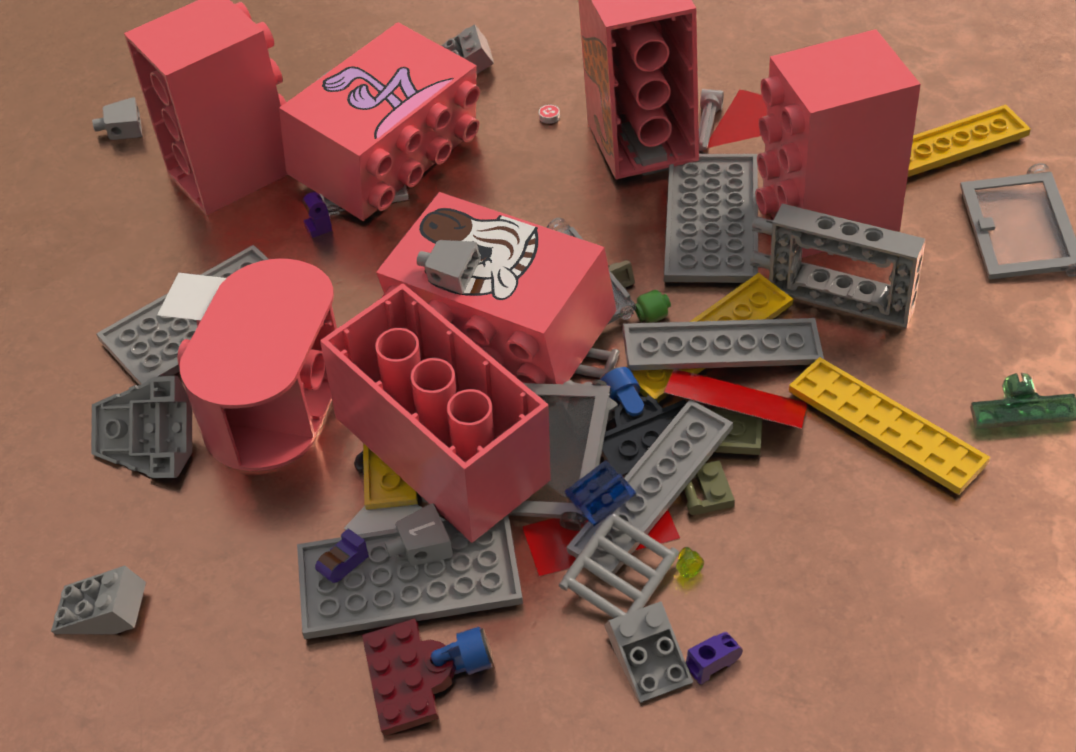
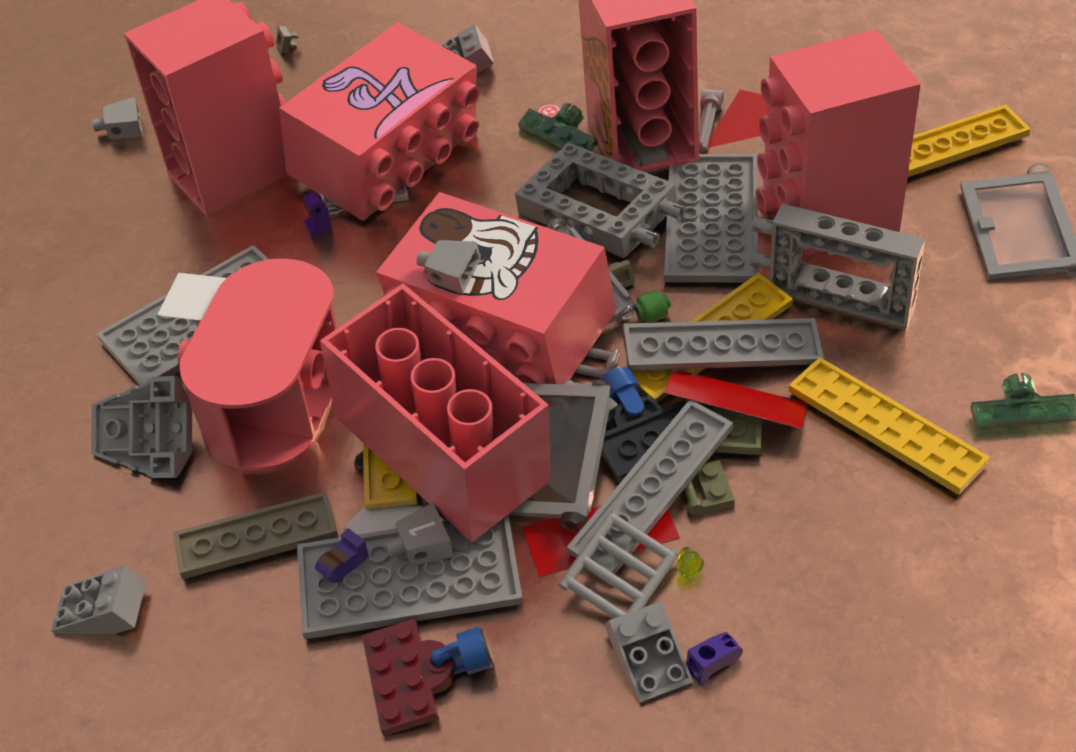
(254, 535): none -> dark tan plate
(284, 38): none -> dark tan tile
(560, 128): none -> clear green plate
(600, 493): clear blue slope -> none
(649, 198): none -> light grey brick

